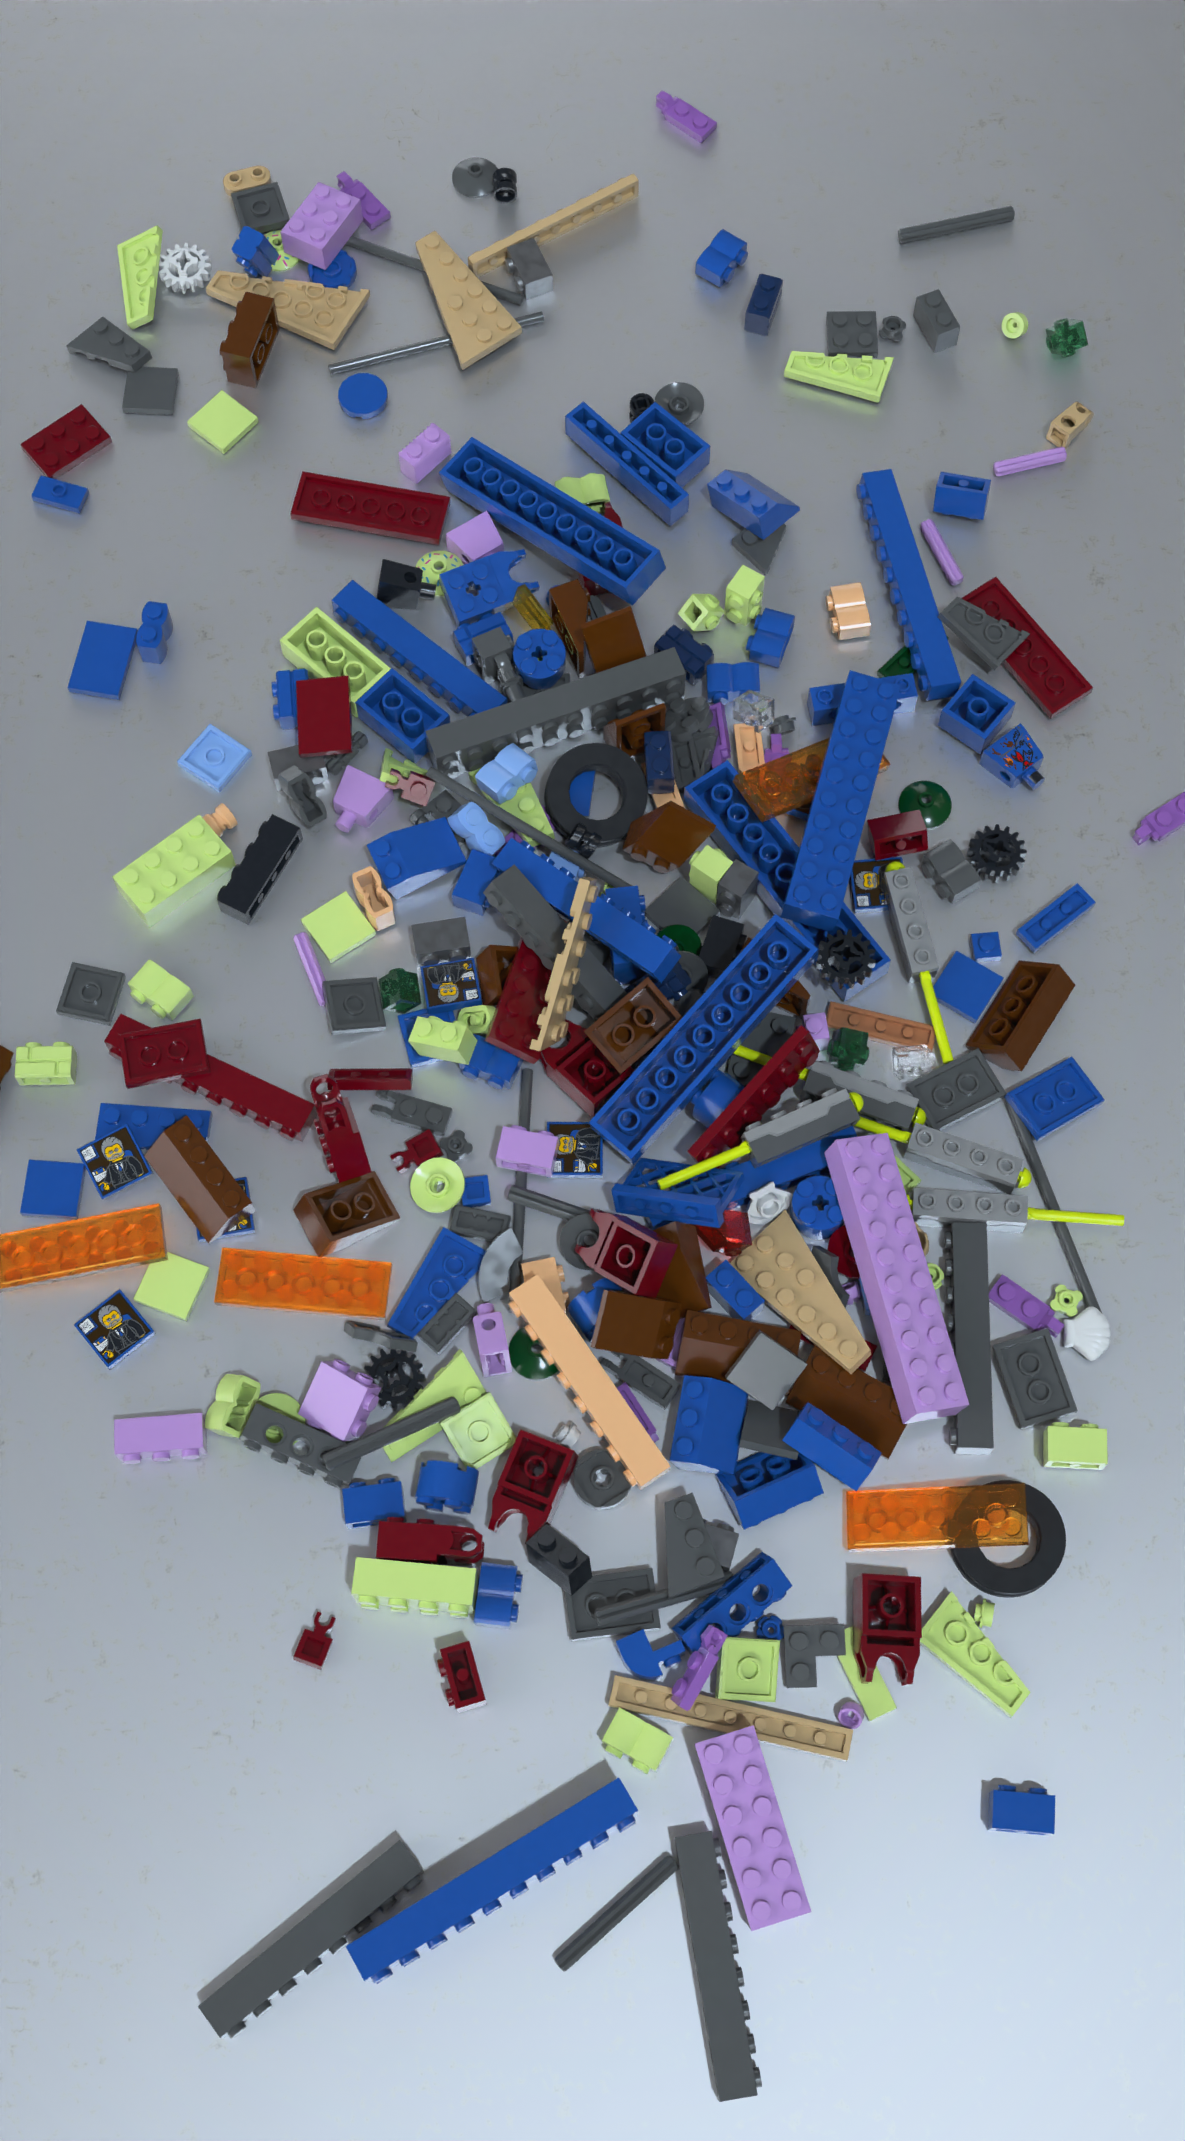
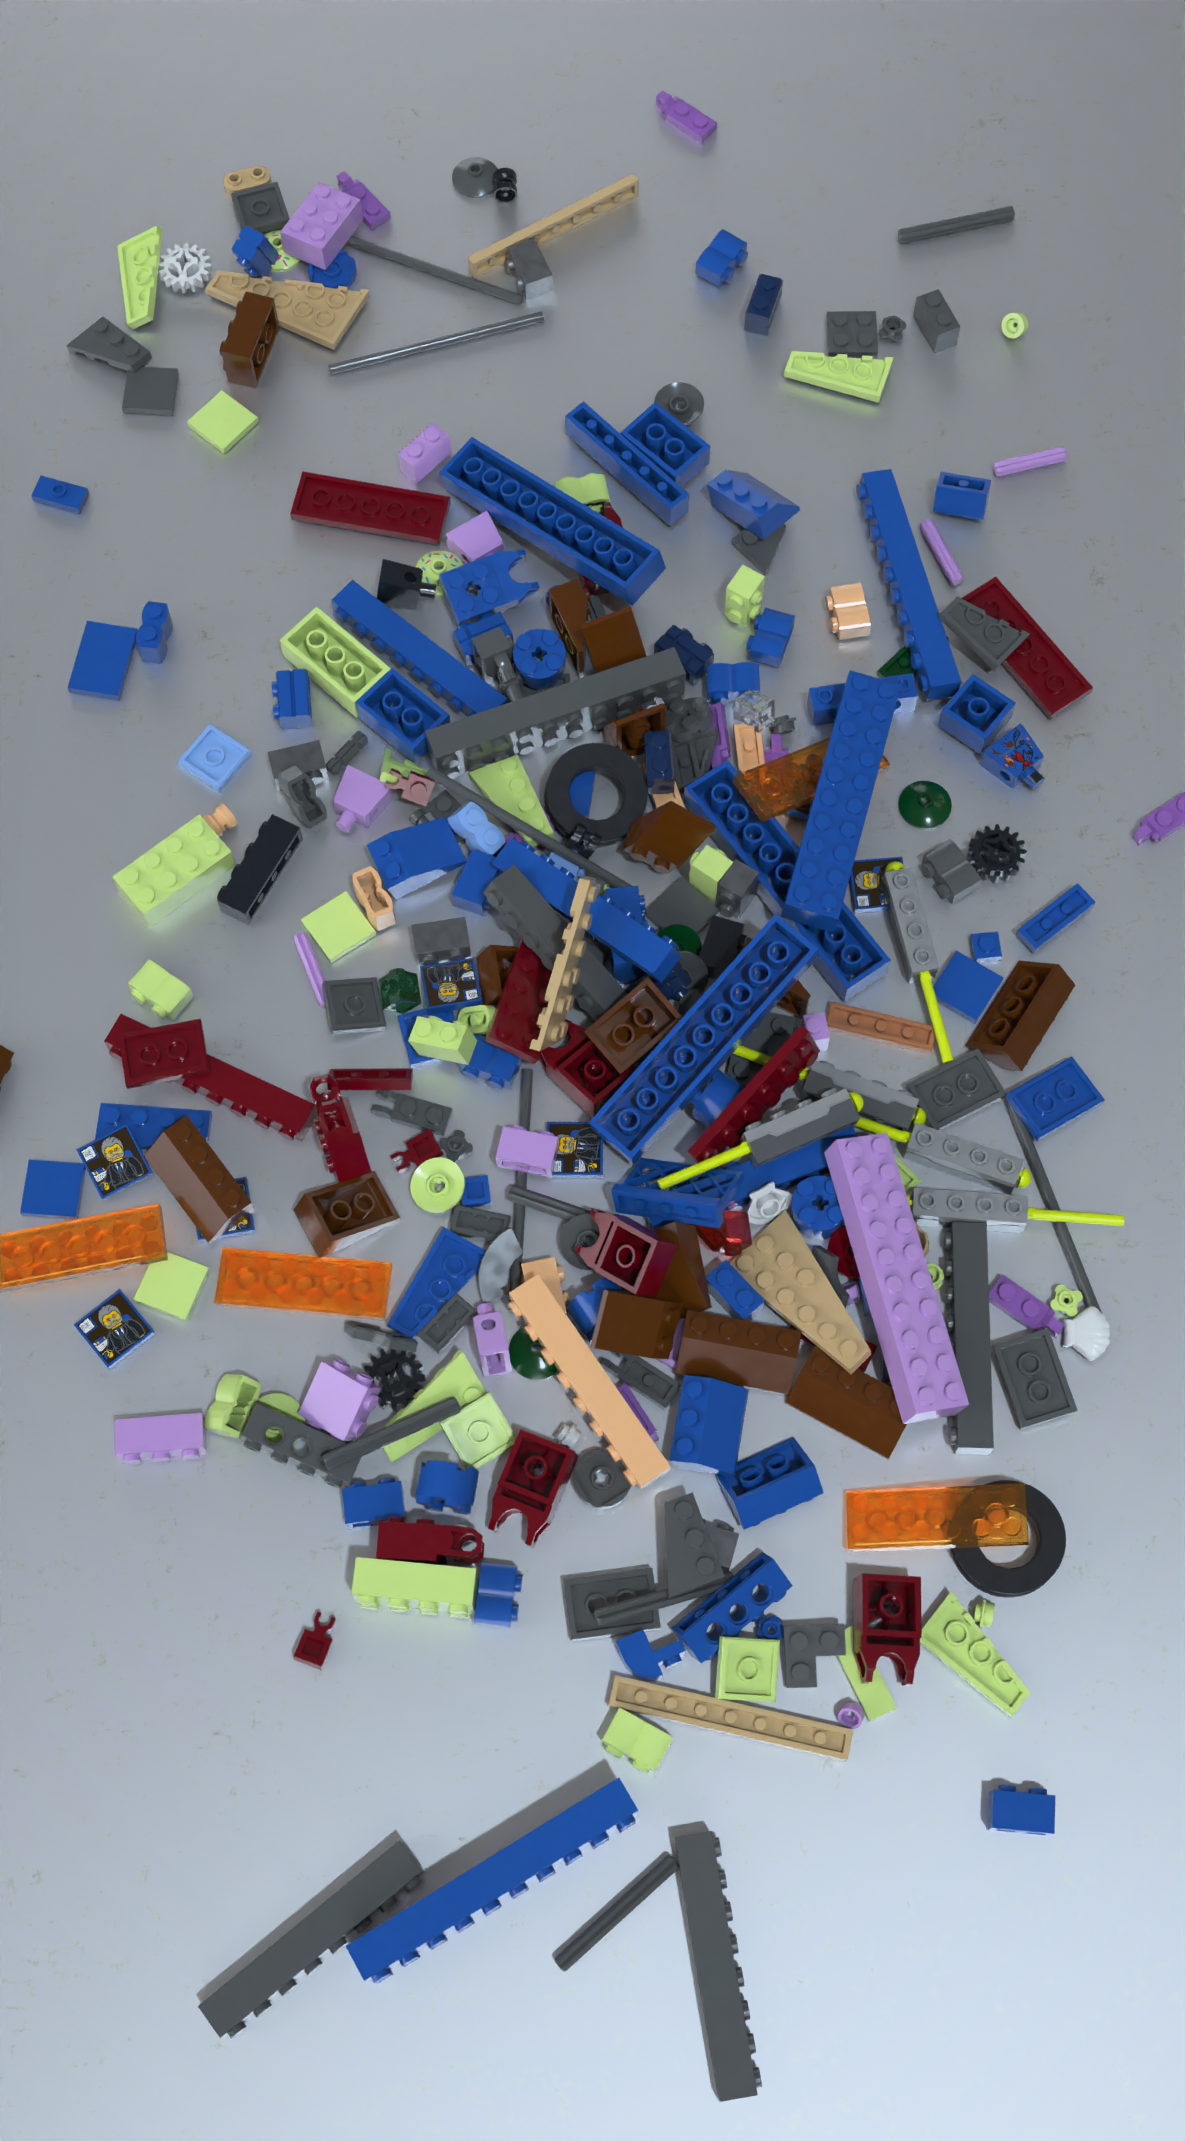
(46, 1064): yellowish green brick -> none
(66, 443): dark red plate -> none
(91, 993): dark grey tile -> none
(324, 716): dark red tile -> none
(363, 395): blue tile -> none
(463, 1677): dark red brick -> none
(467, 307): tan wing -> none
(506, 773): light blue brick -> none
(531, 609): clear yellow tile -> none
(559, 1559): black brick -> none
(639, 404): black wheel -> none
(699, 1668): medium lavender hinge -> none
(701, 612): yellowish green brick -> none
(752, 1828): lavender brick -> none
(766, 1370): tile -> none
(766, 1429): dark grey tile -> none
(832, 1446): blue slope -> none
(848, 1049): clear green brick -> none
(858, 959): black gear -> none
(897, 835): dark red brick -> none
(912, 1061): clear brick -> none
(1066, 337): clear green brick -> none
(1069, 424): tan leg -> none
(1075, 1446): yellowish green brick -> none

